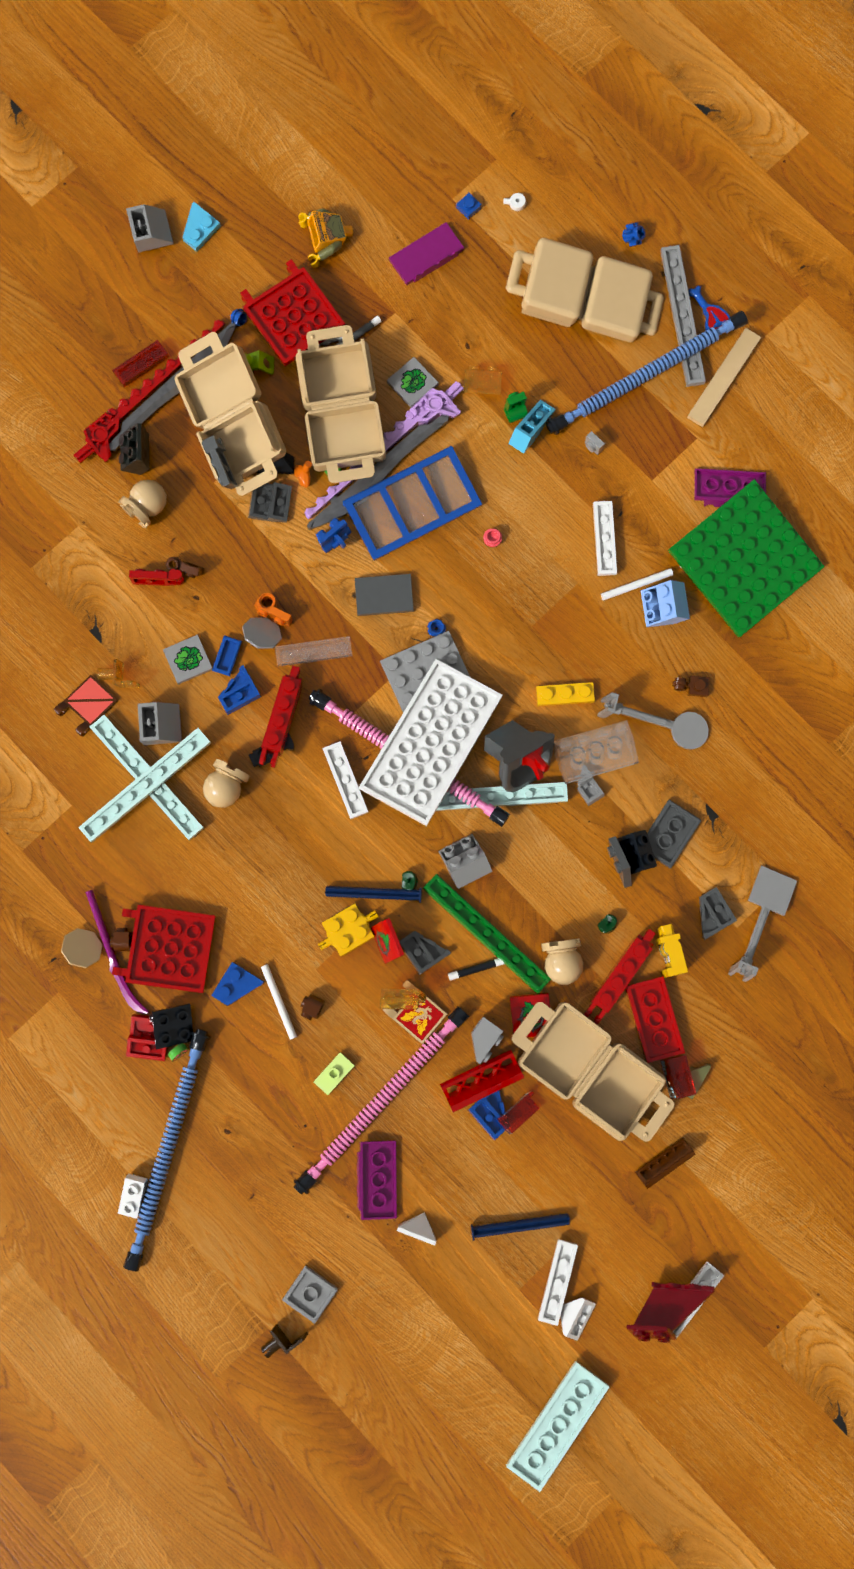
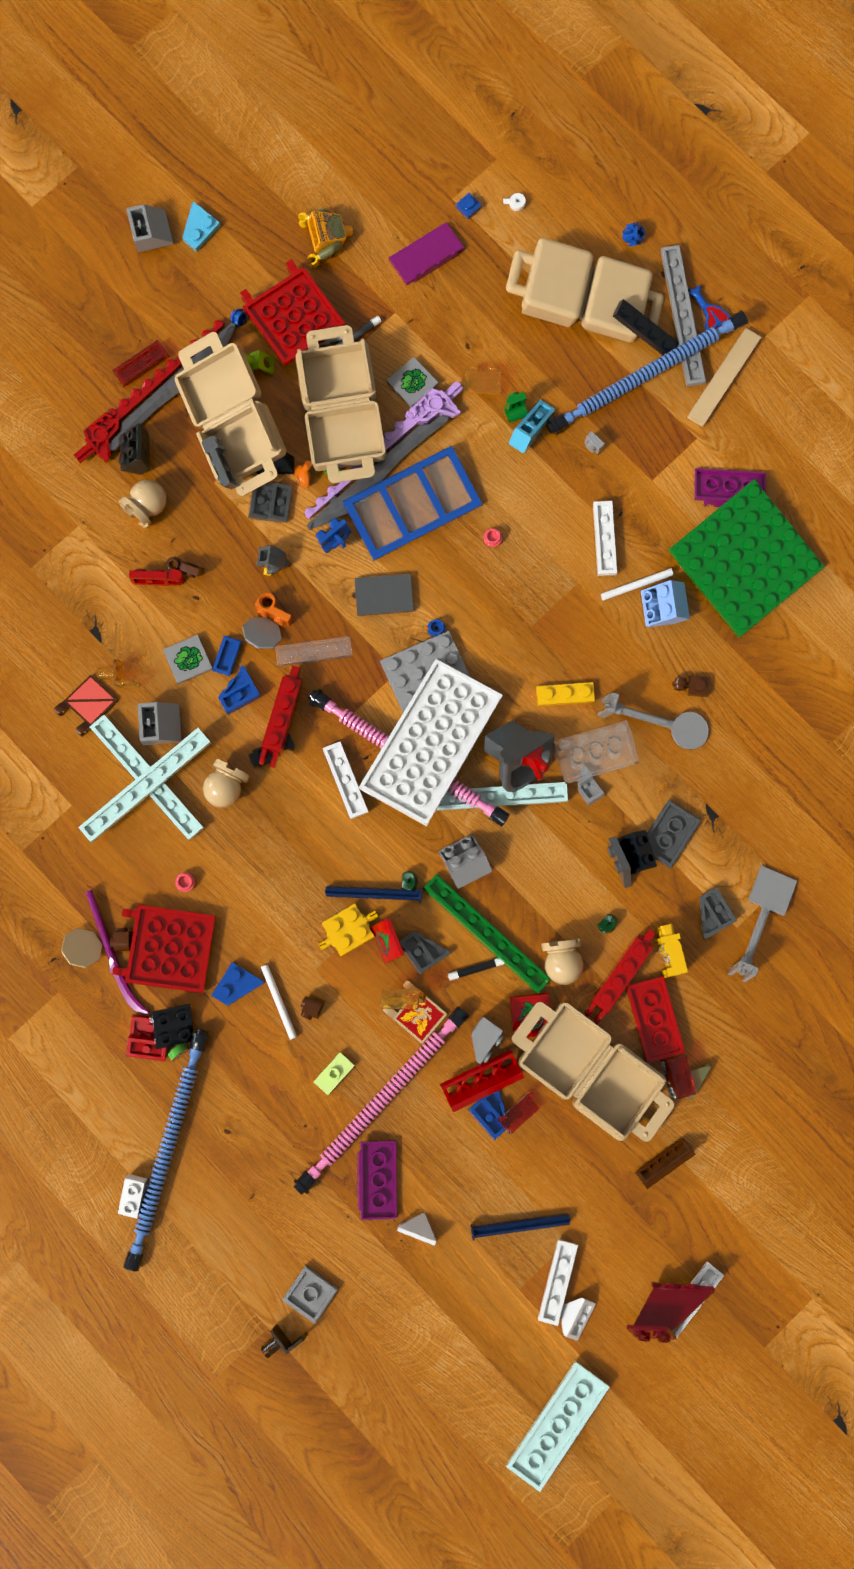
(185, 882): none -> coral plate
(271, 559): none -> dark grey piece
(644, 328): none -> black plate

